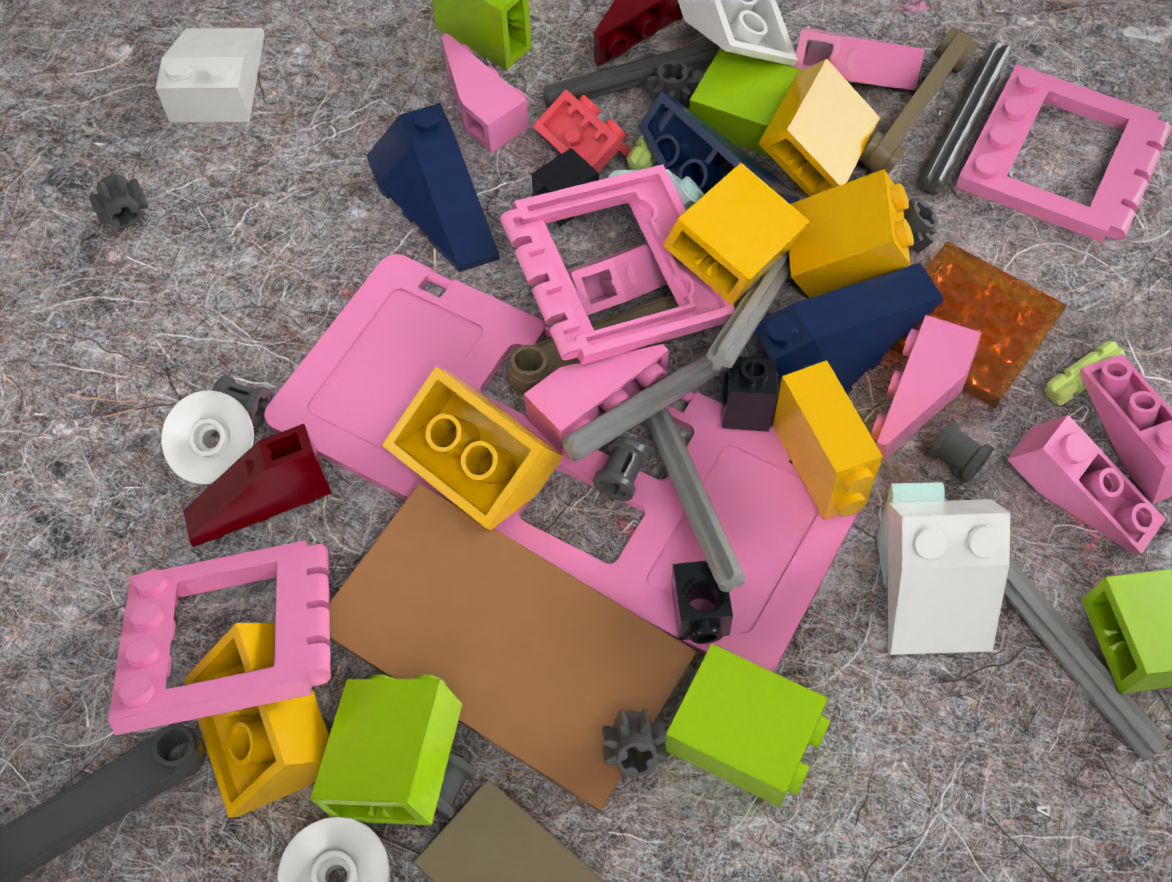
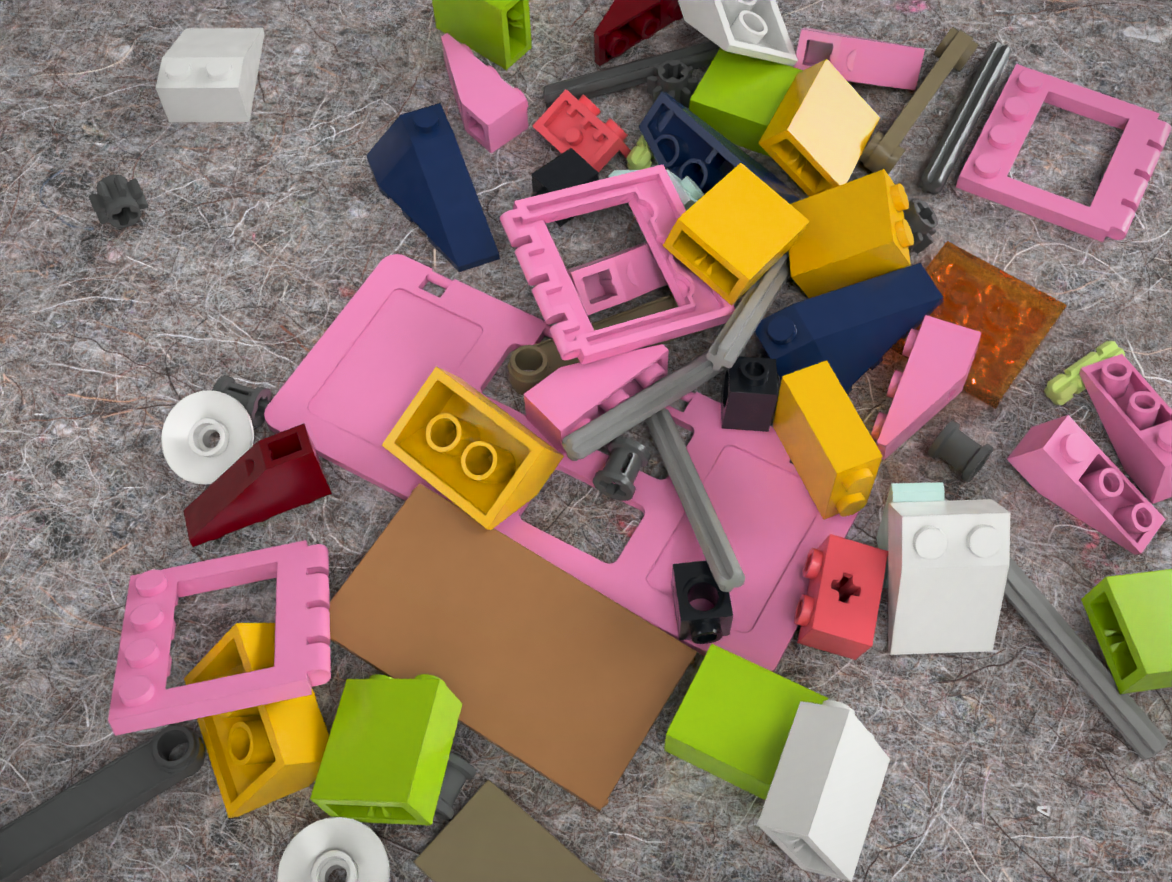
(634, 743): dark grey gear -> none
(825, 790): none -> white brick
(845, 573): none -> coral brick

